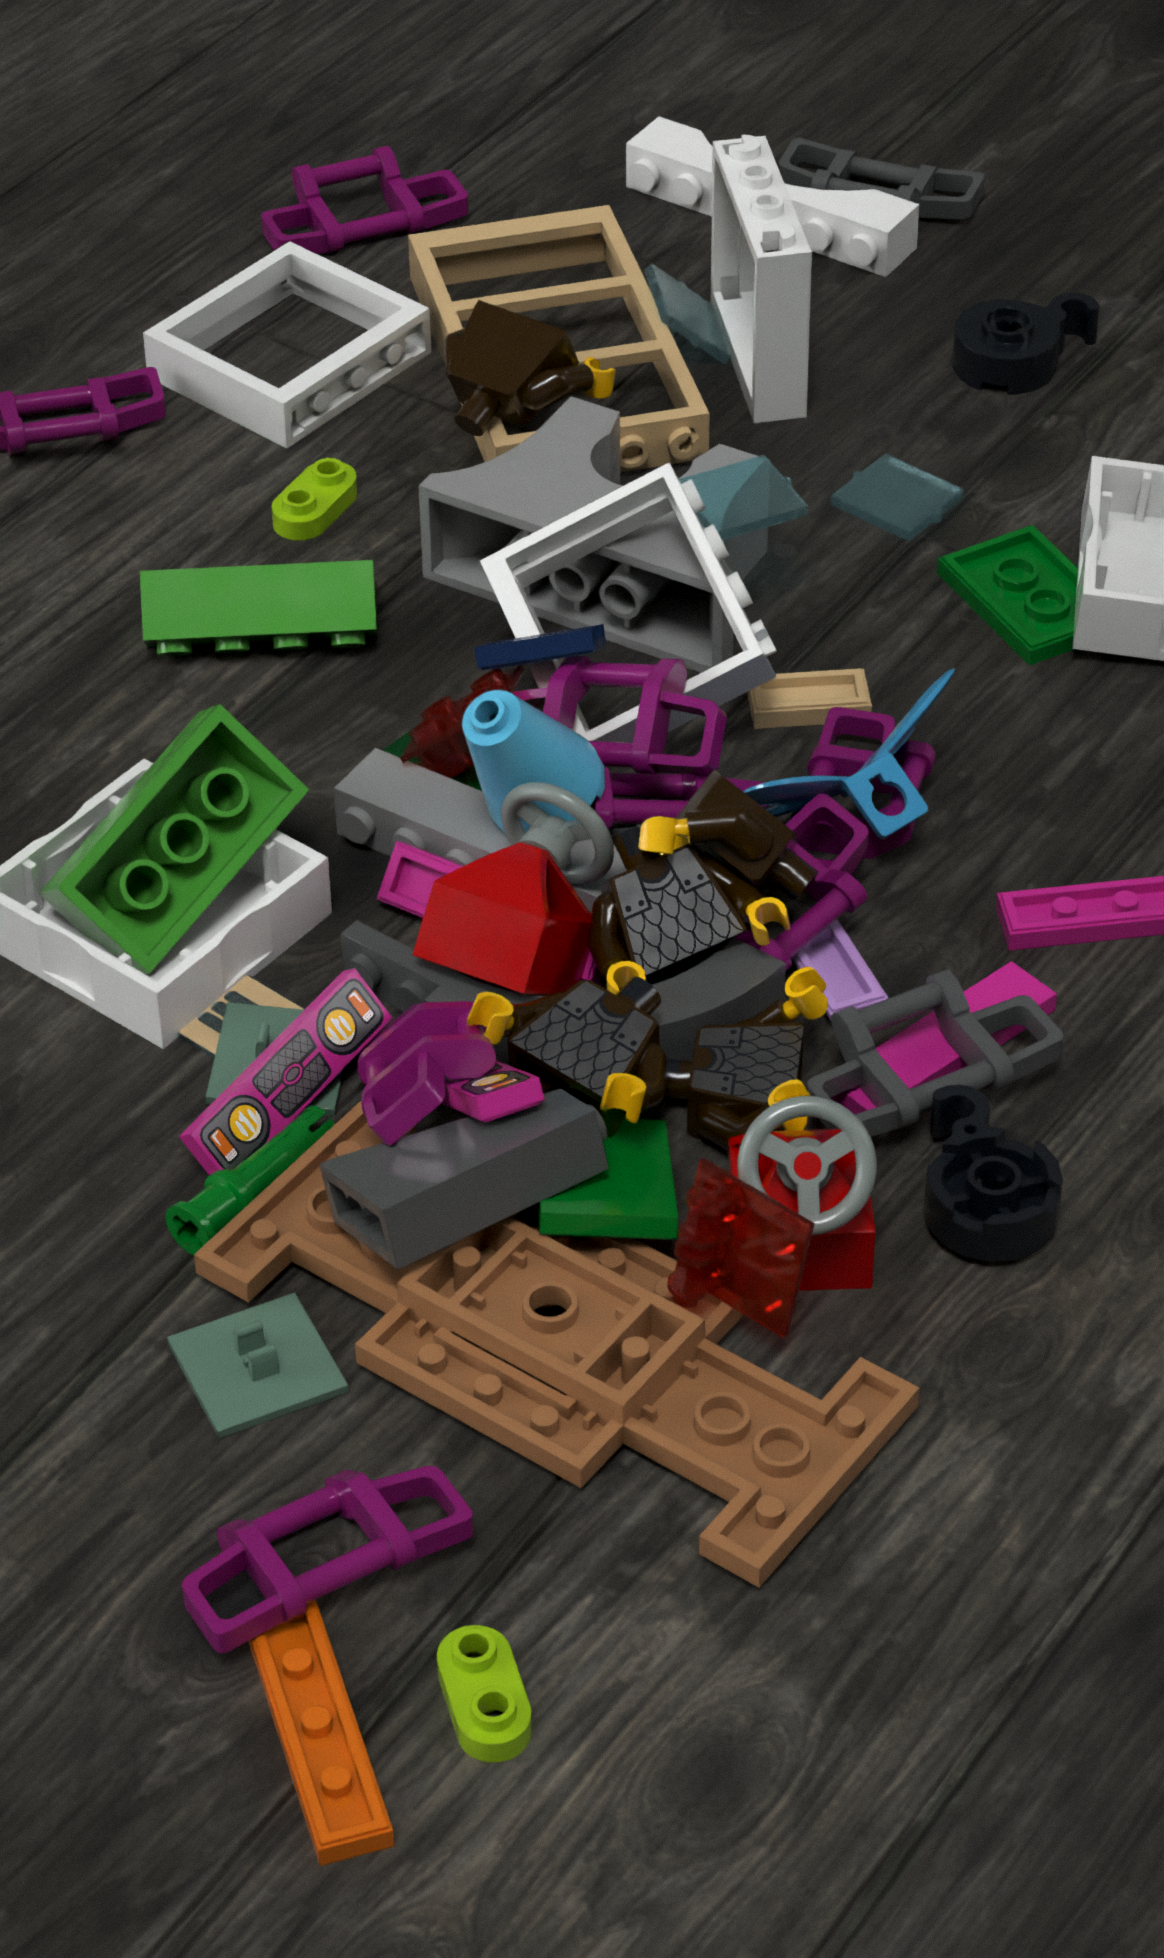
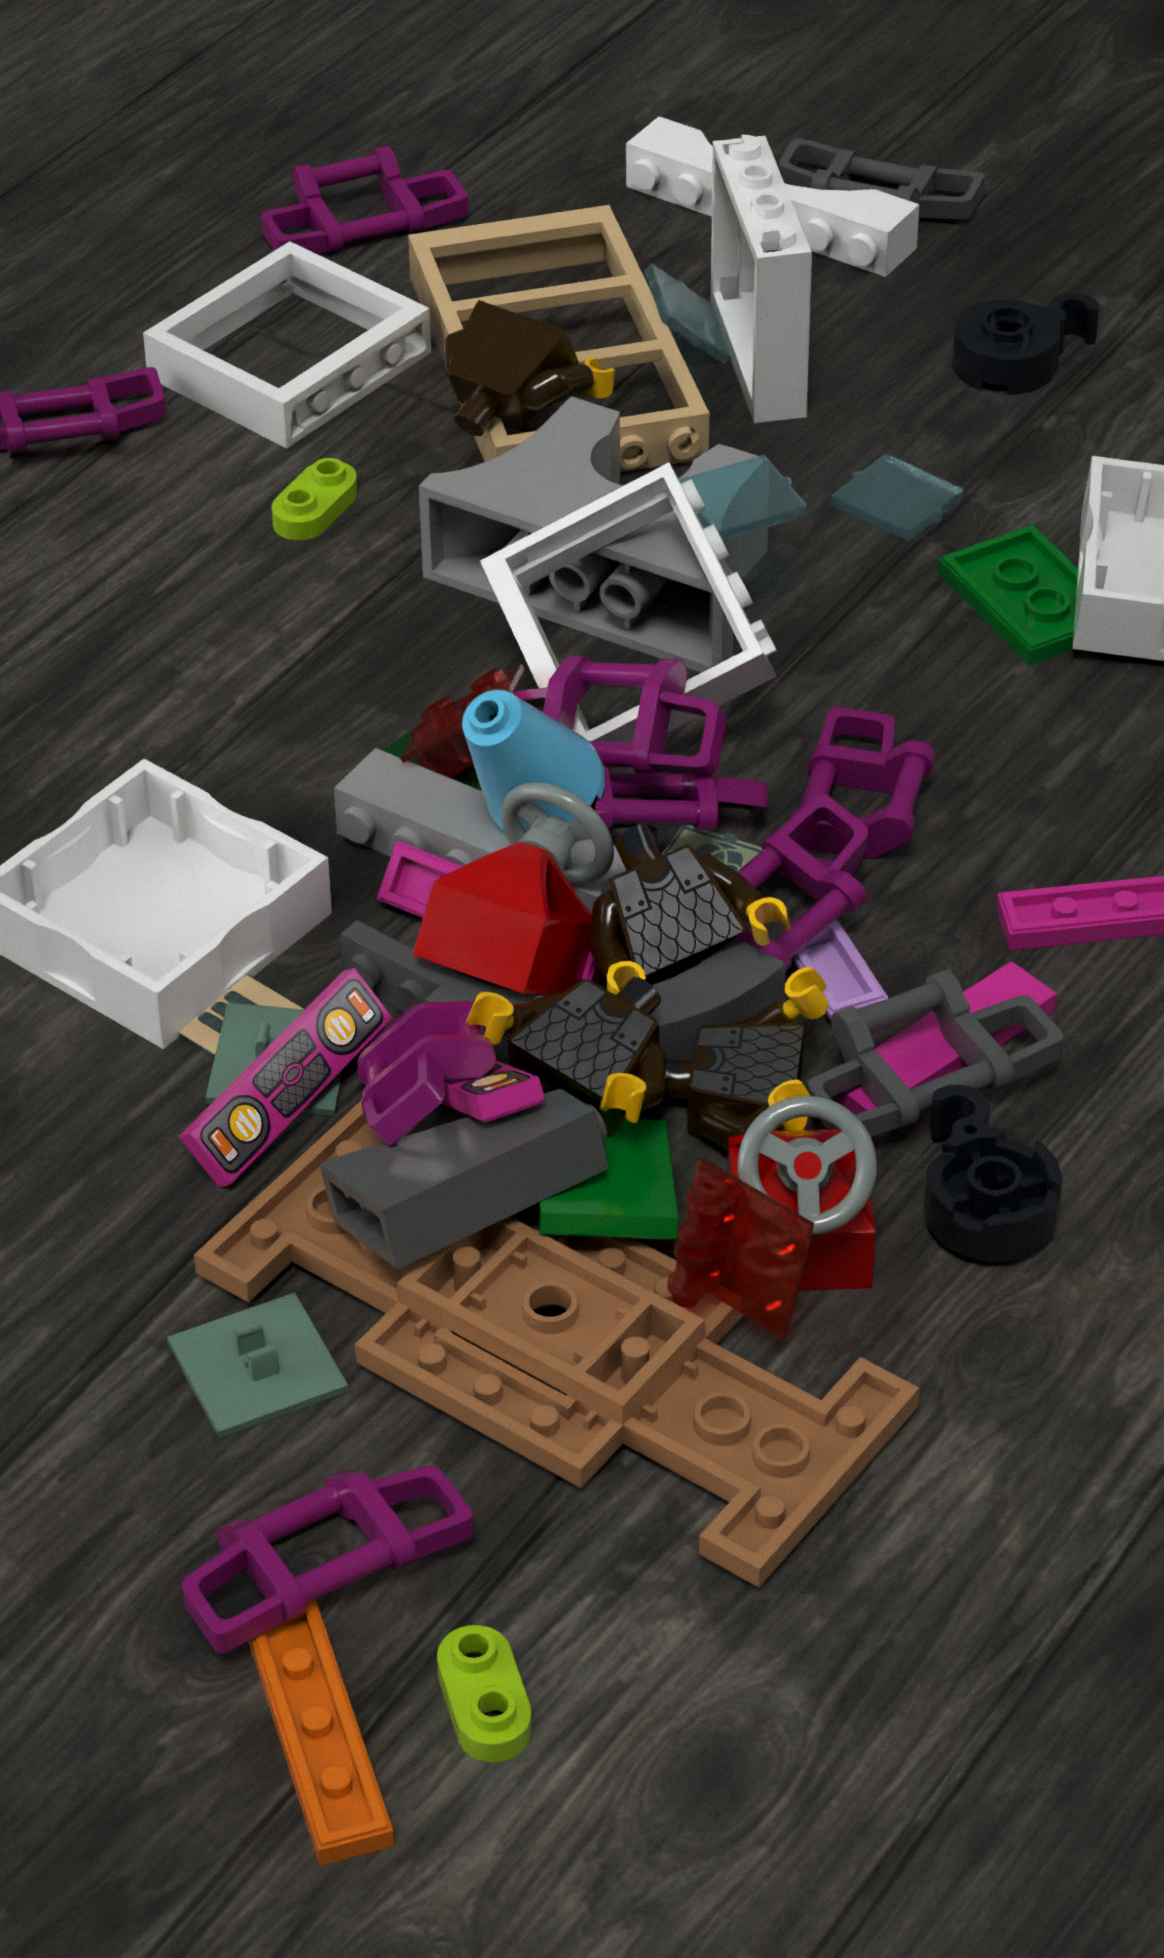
(175, 839): bright green slope -> none
(230, 1191): green pin -> none
(258, 605): bright green slope -> none
(540, 647): dark blue tile -> none
(737, 833): dark brown torso -> none
(795, 792): dark azure piece -> none
(807, 697): tan tile -> none

